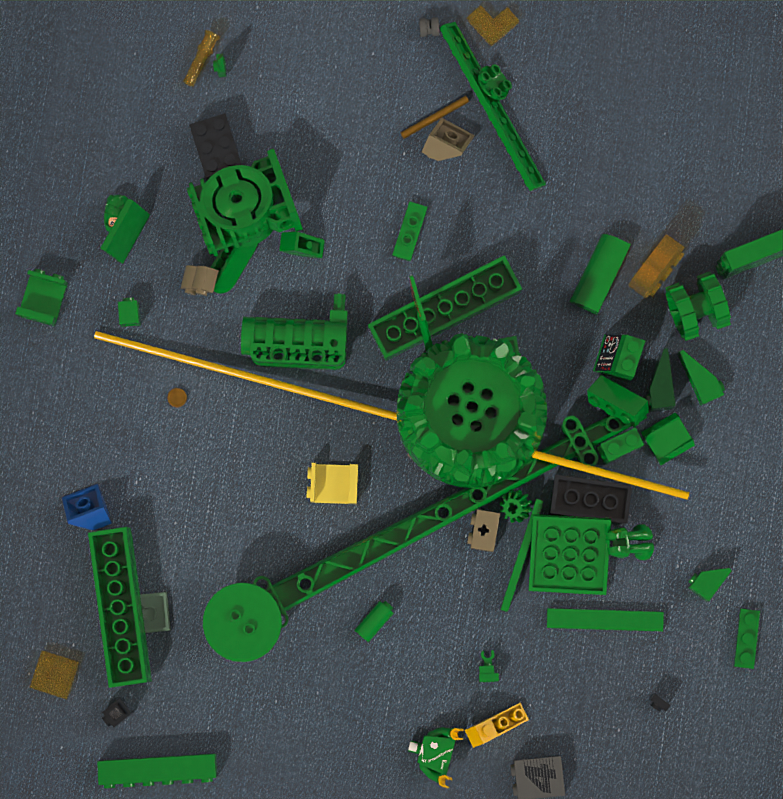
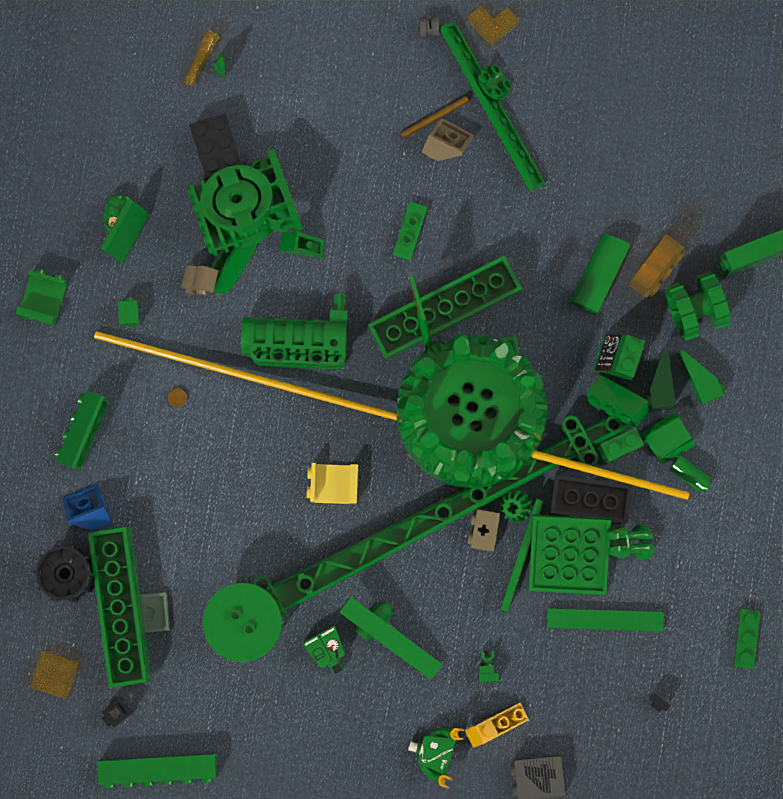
(50, 569): none -> black piece
(82, 431): none -> green slope
(326, 649): none -> green torso
(390, 637): none -> green tile
(691, 474): none -> green brick
(708, 582): green slope -> none

